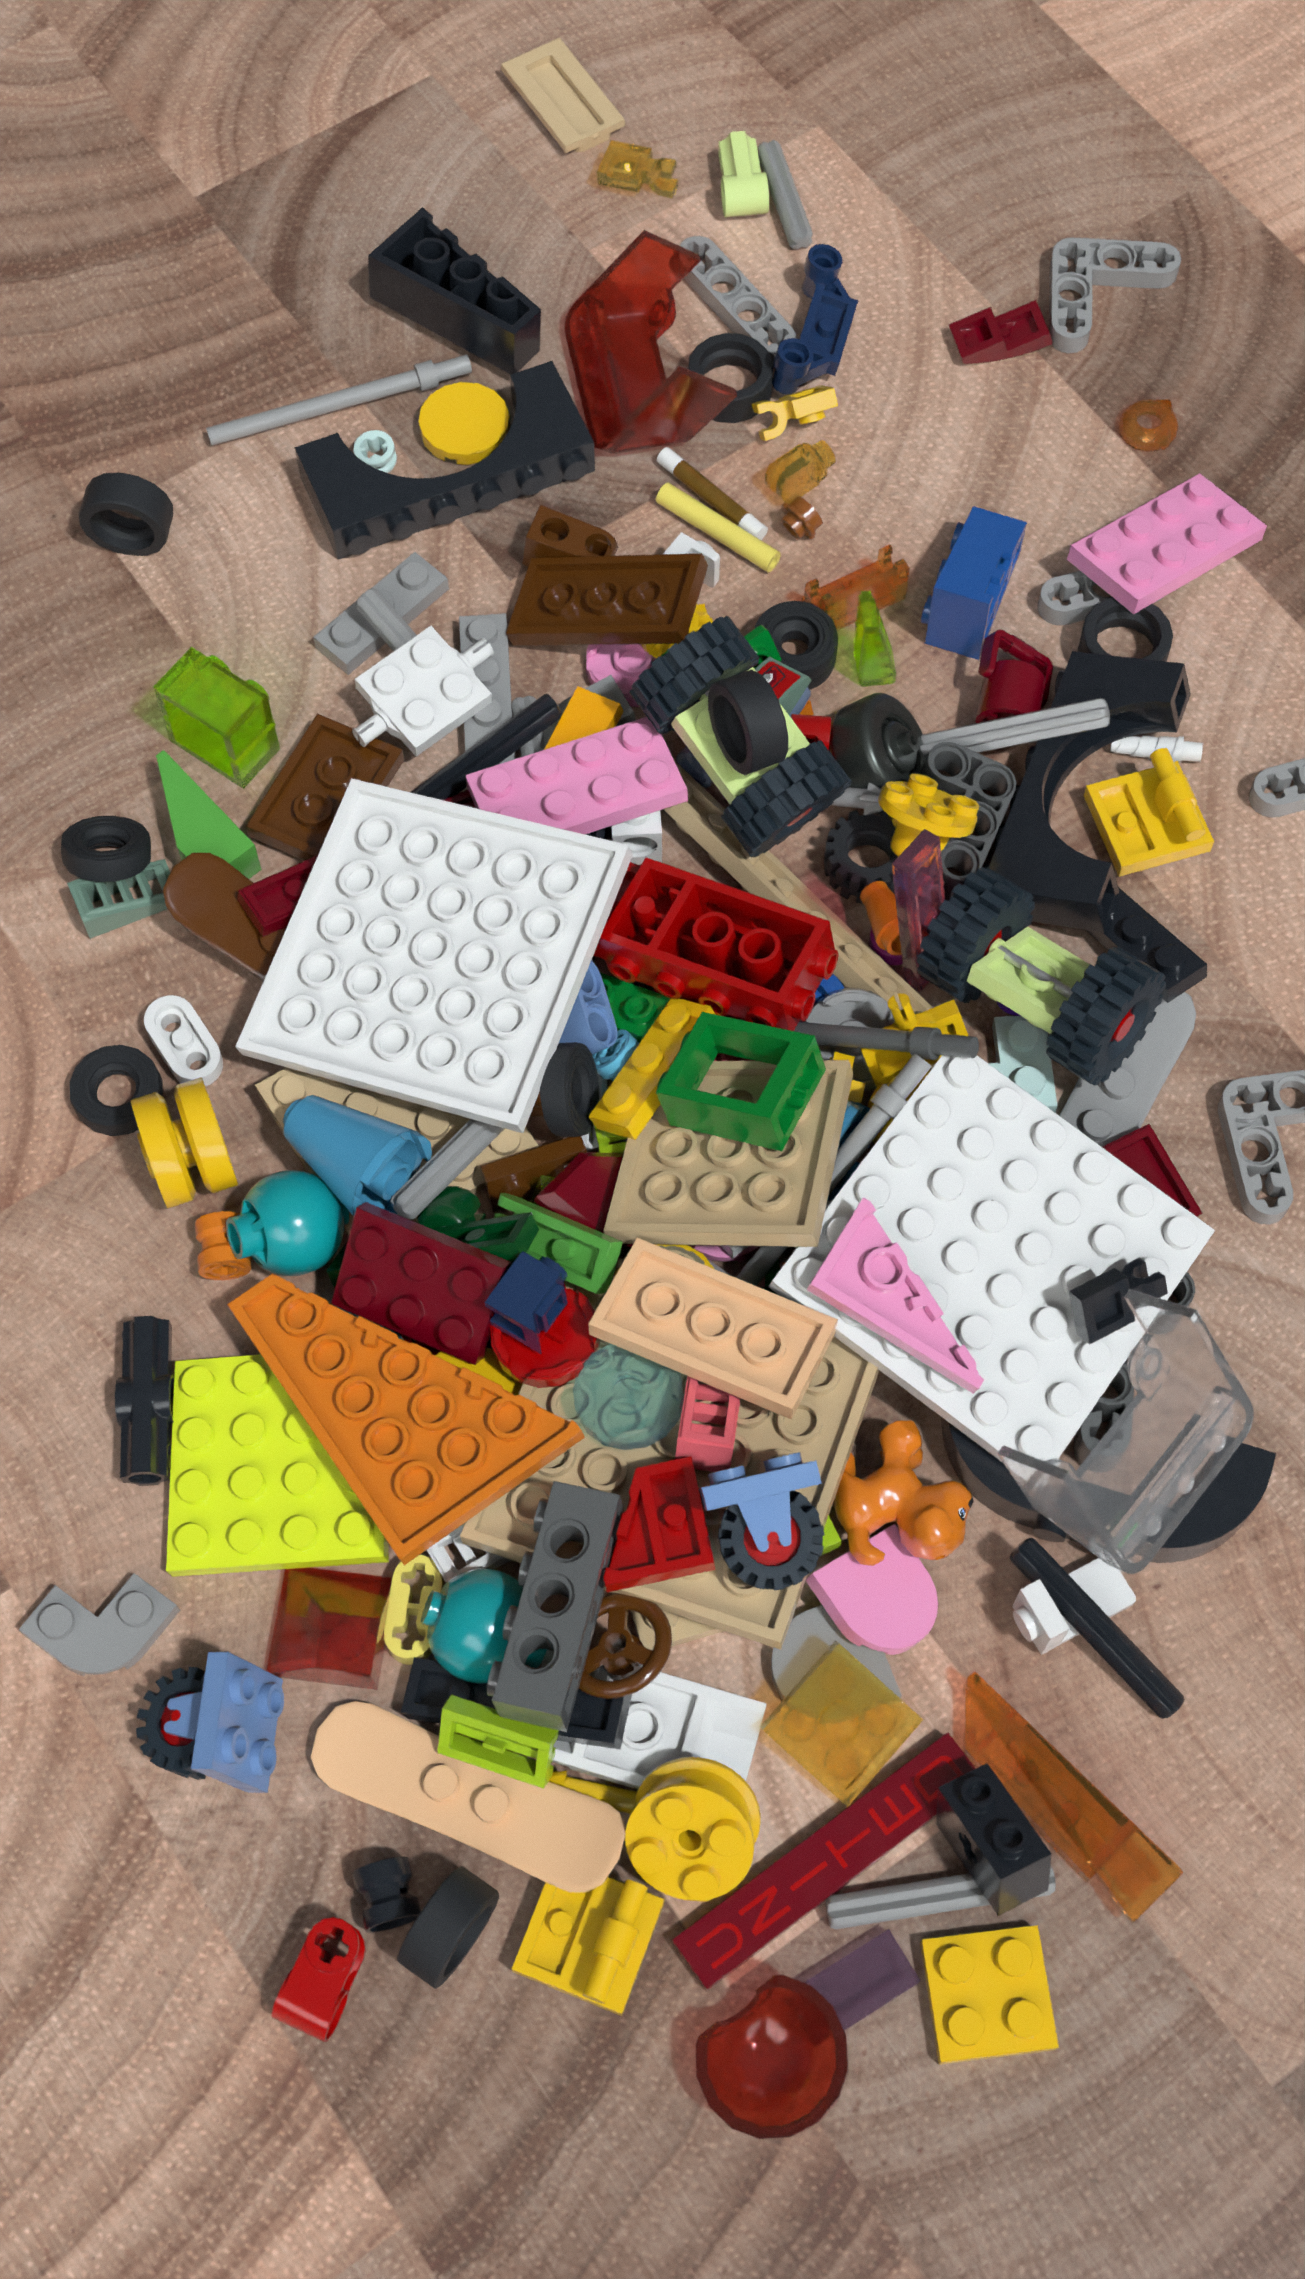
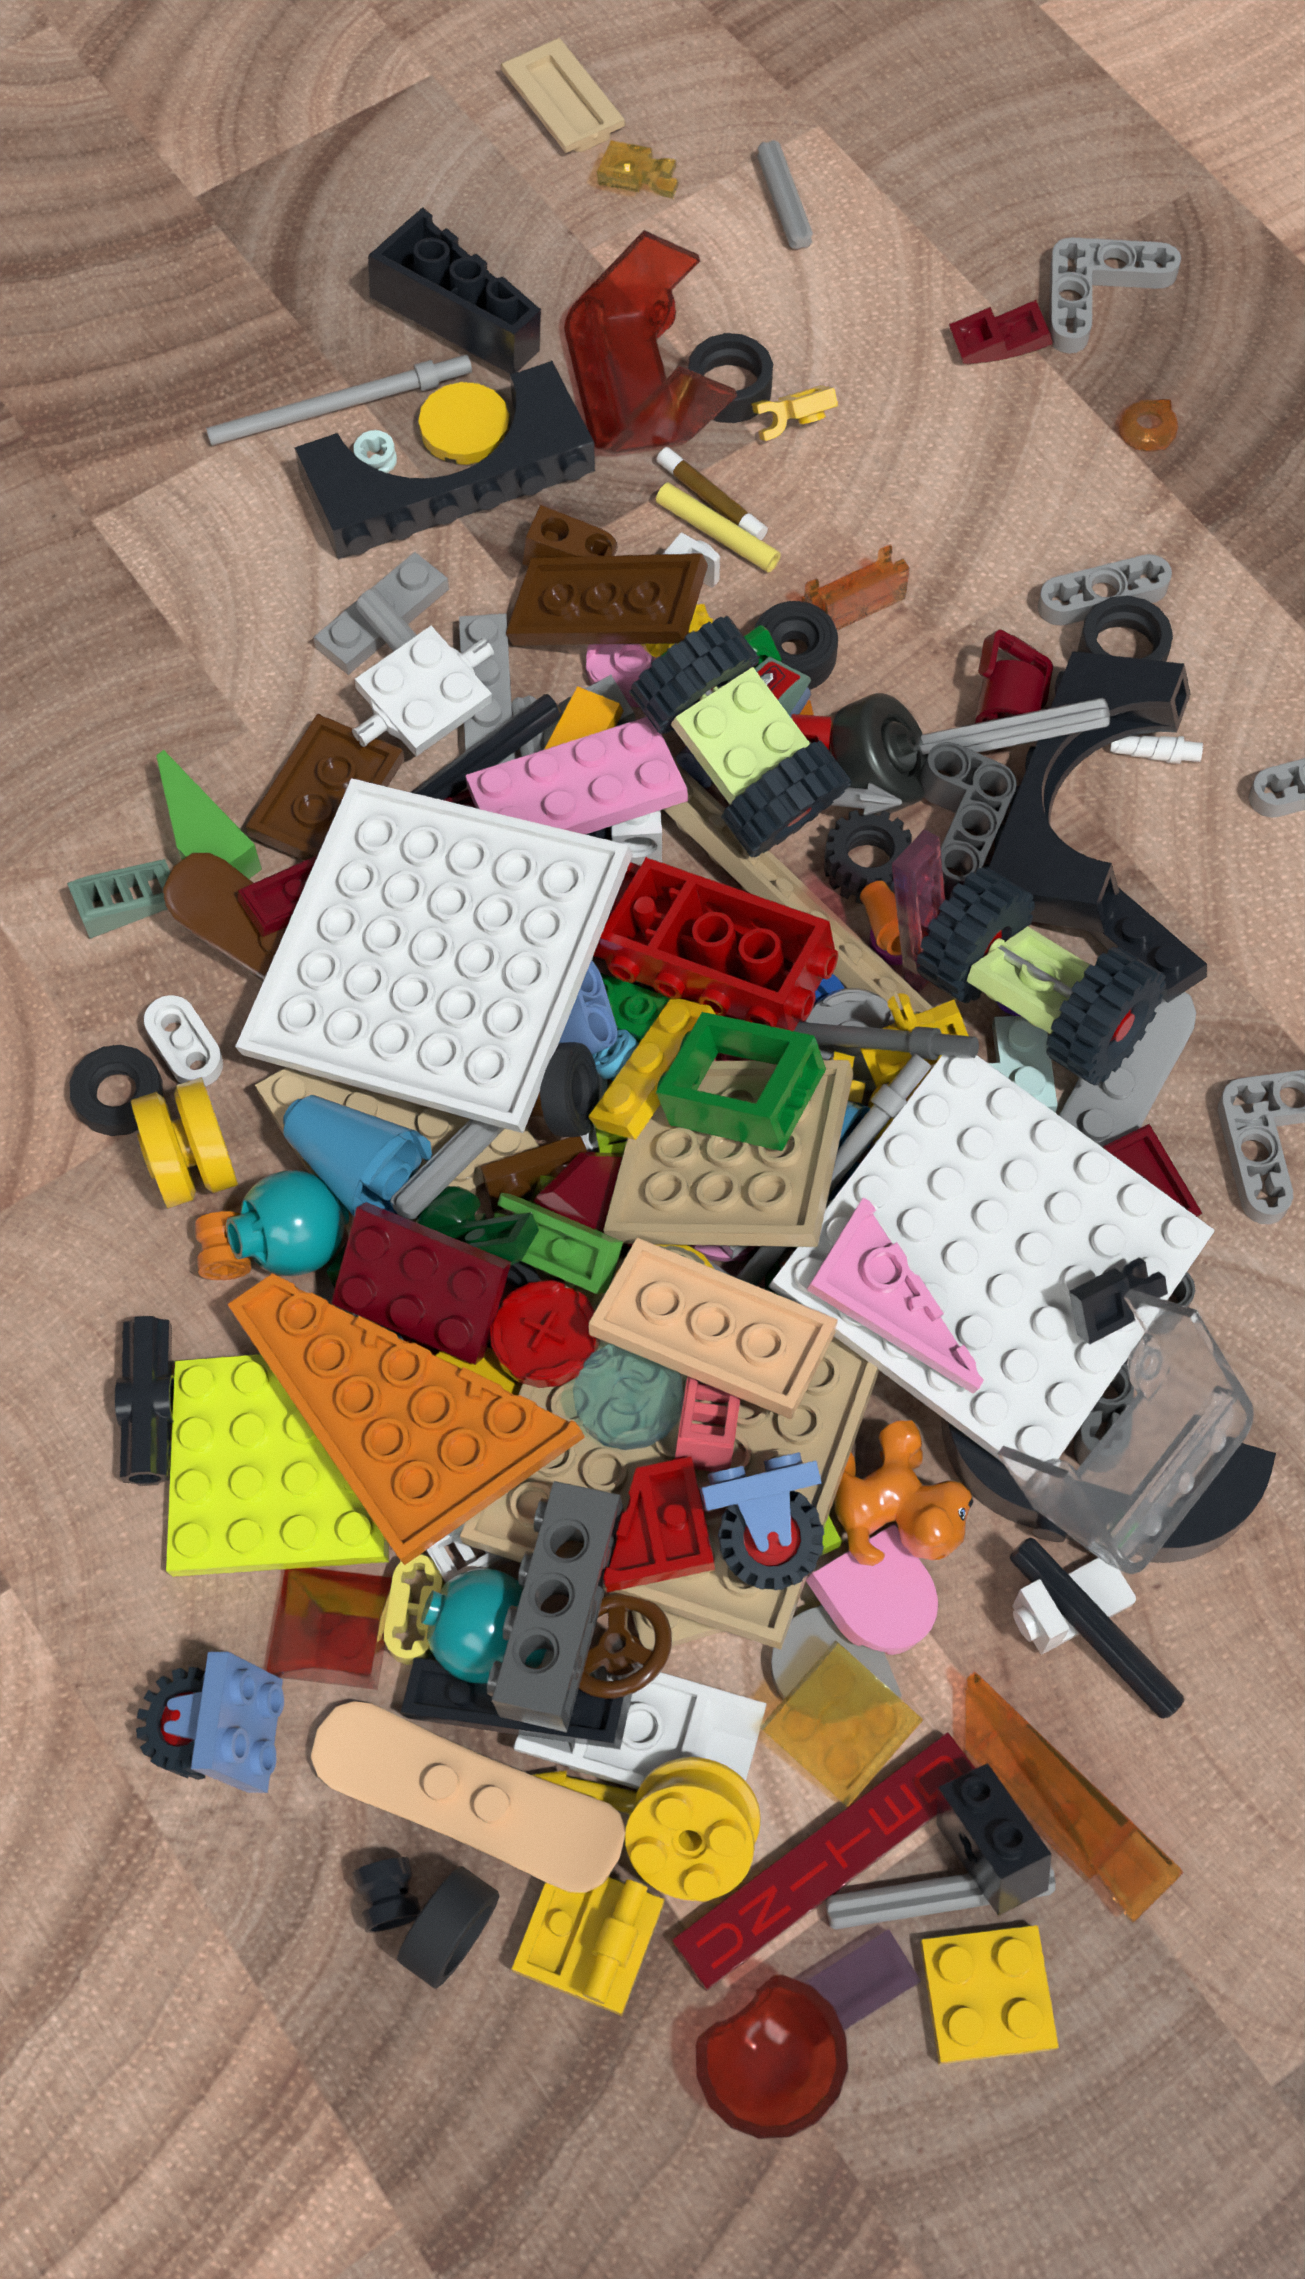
(103, 1642): light grey plate -> none
(111, 865): black tyre -> none
(129, 495): black tyre -> none
(217, 716): clear neon green piece -> none
(318, 1990): red piece -> none
(498, 1735): lime tile -> none
(528, 1299): dark blue window -> none
(742, 182): yellowish green piece -> none
(742, 297): light grey beam -> none
(748, 722): black tyre -> none
(799, 470): clear yellow arm -> none
(800, 518): dark orange plate -> none
(825, 326): dark blue plate -> none
(872, 645): clear neon green slope -> none
(922, 806): yellow plate -> none
(972, 582): blue wedge -> none
(1149, 816): yellow plate -> none
(1166, 543): bright pink plate -> none

